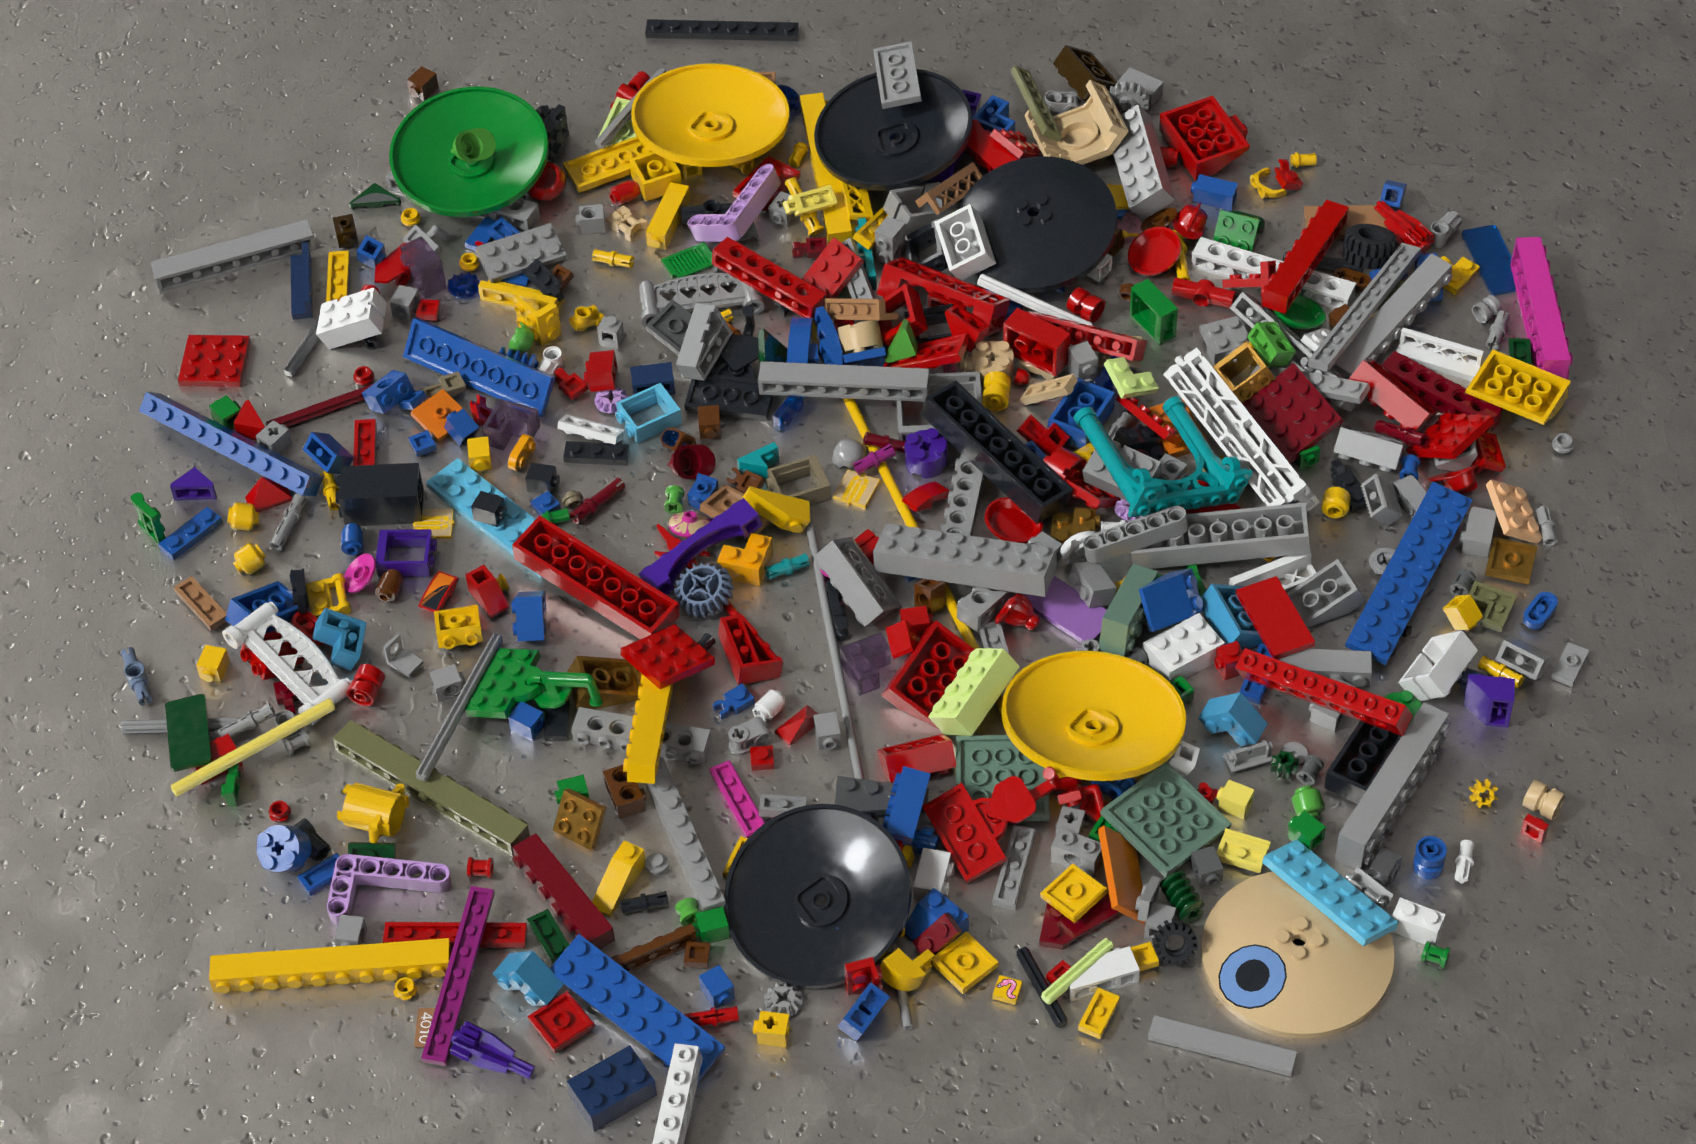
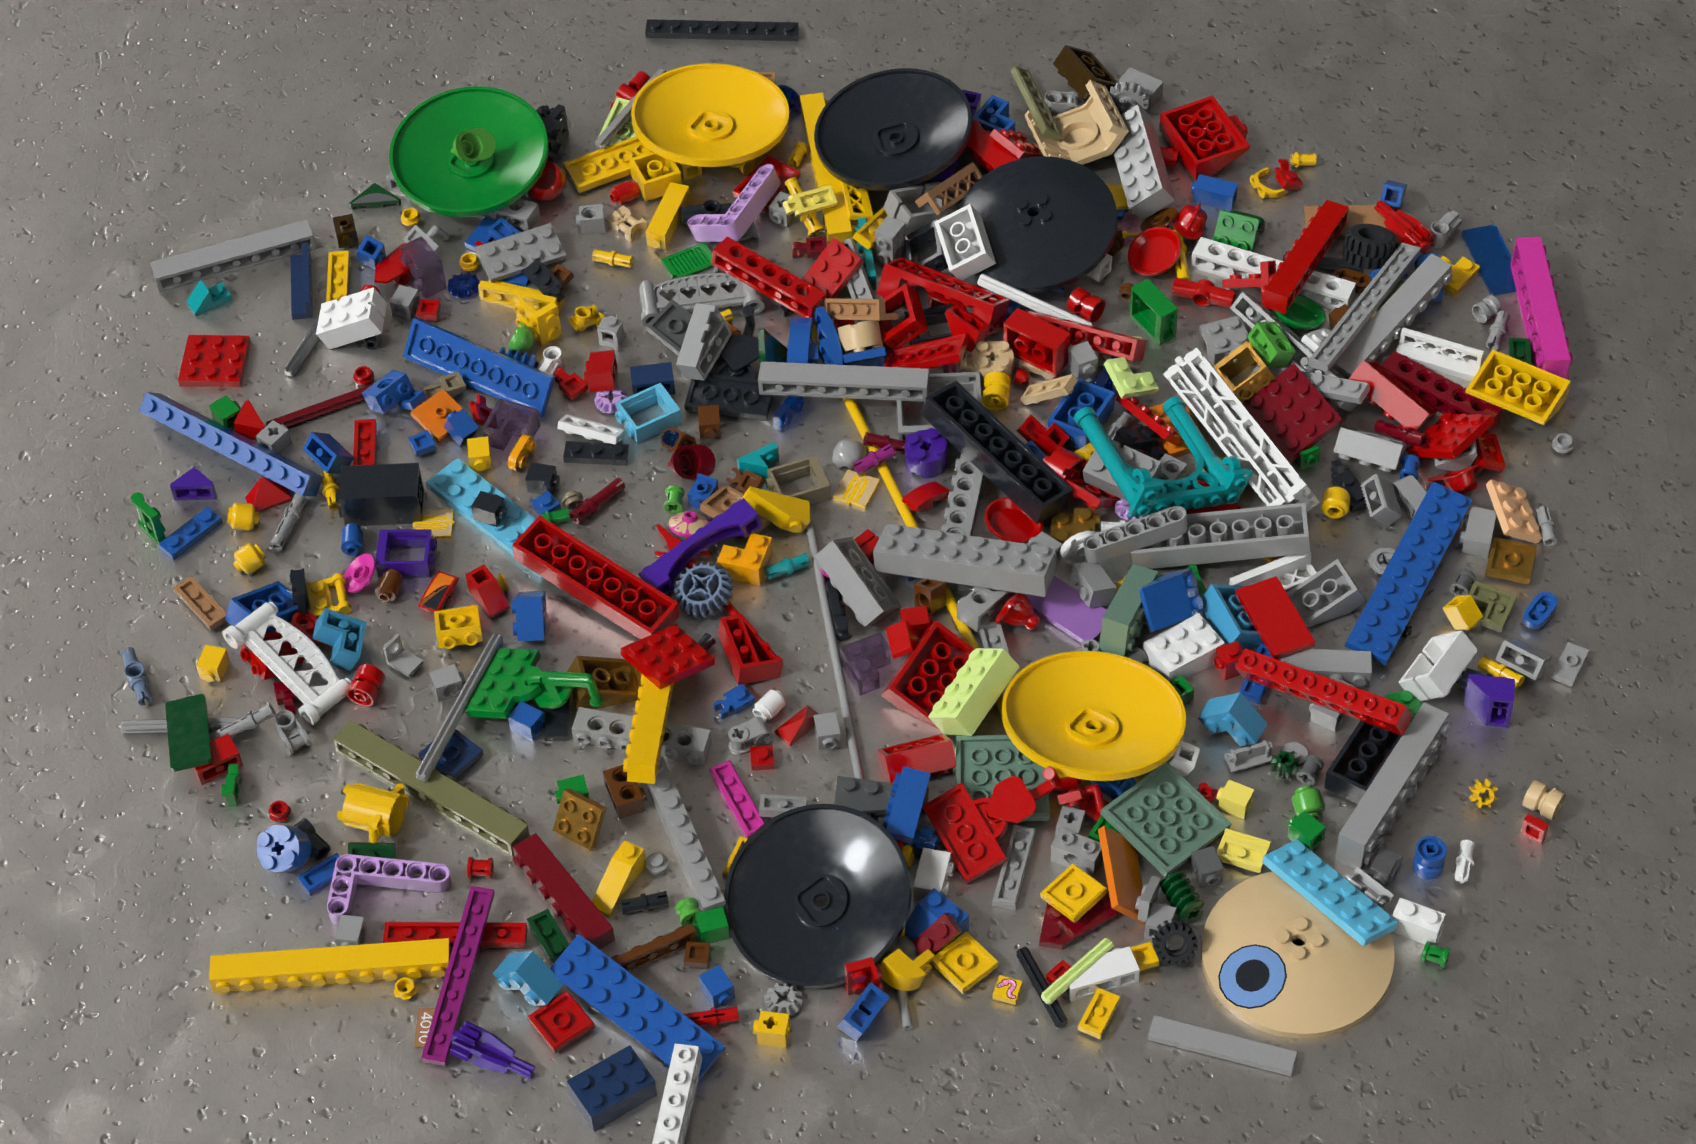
(205, 299): none -> teal slope
(252, 747): light yellow axle -> none
(422, 83): reddish brown brick -> none
(457, 756): none -> dark blue plate
(897, 75): light grey plate -> none
(903, 345): bright green slope -> none

